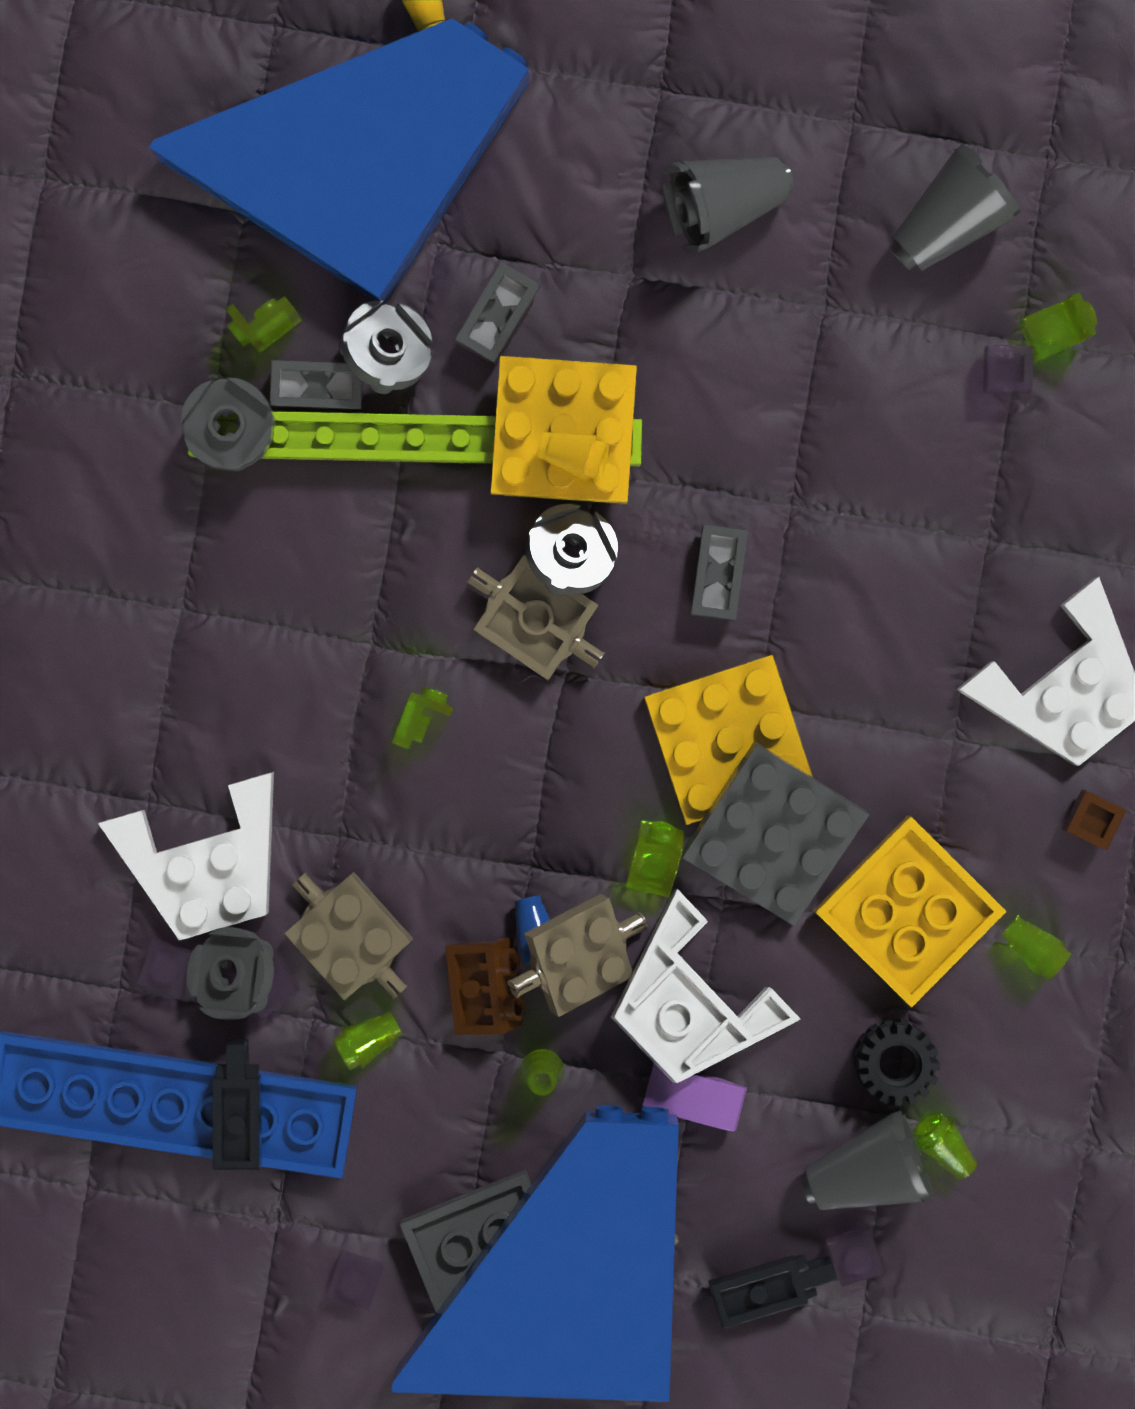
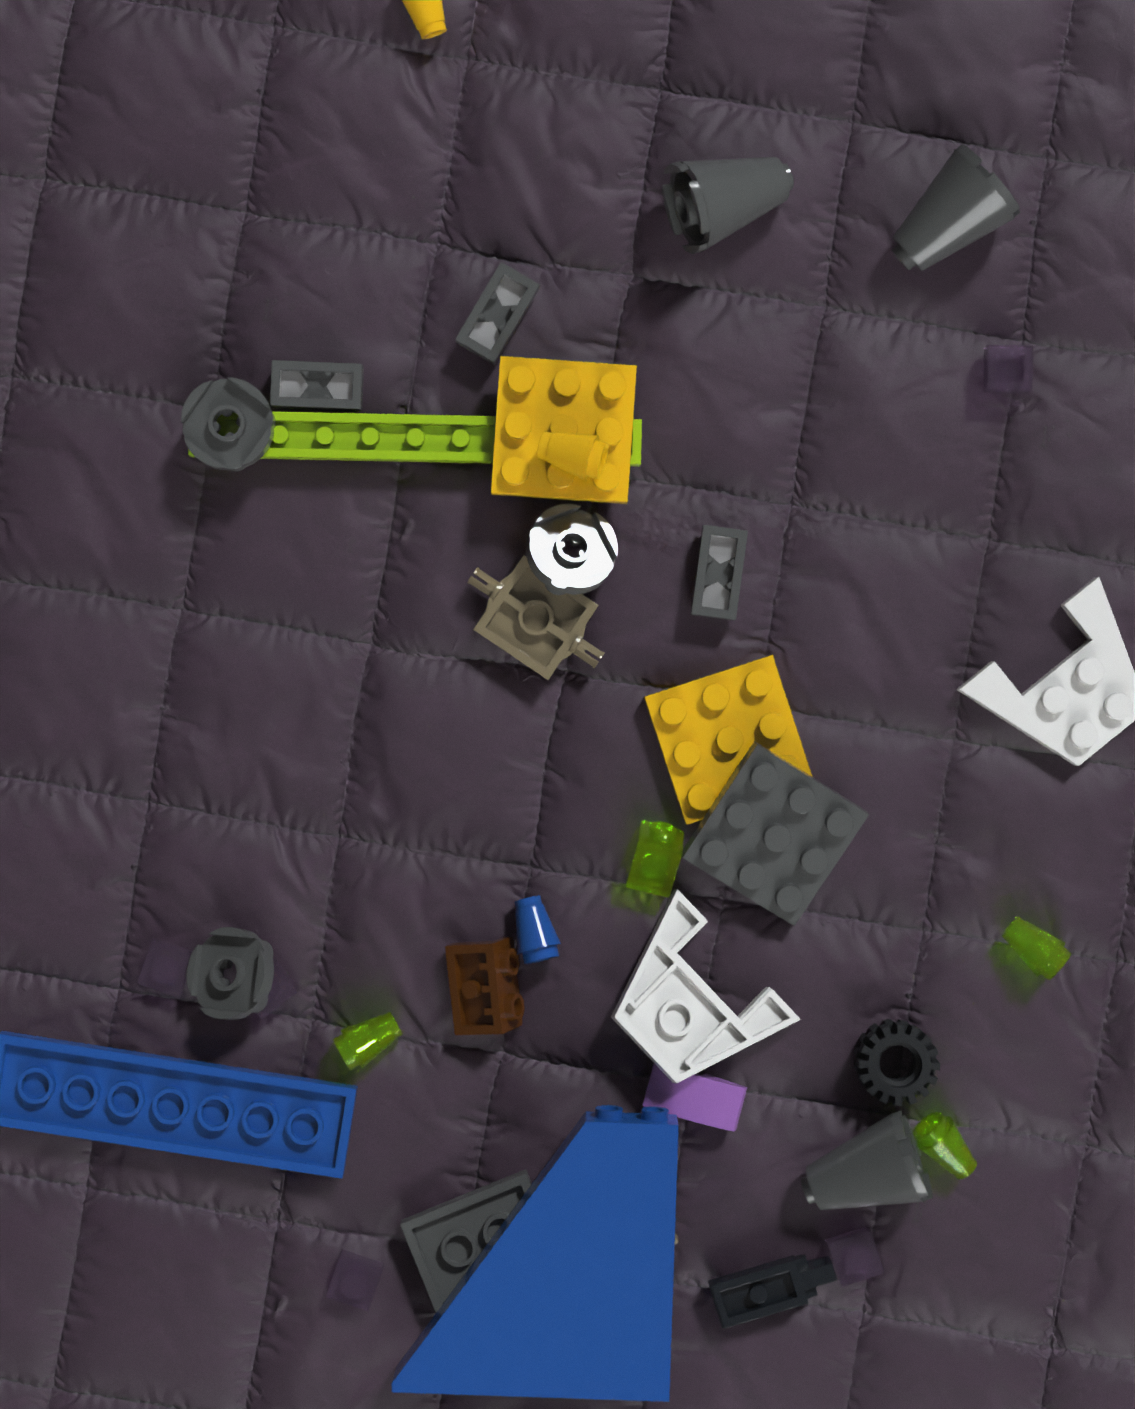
(207, 880): white wing -> none
(237, 1111): black hinge -> none
(271, 323): clear neon green bracket -> none
(349, 936): dark tan plate -> none
(360, 153): blue slope -> none
(373, 365): plate -> none
(413, 722): clear neon green bracket -> none
(542, 1062): clear neon green cone -> none
(578, 955): dark tan plate -> none
(910, 911): yellow plate -> none
(1059, 326): clear neon green bracket -> none
(1094, 819): reddish brown plate -> none

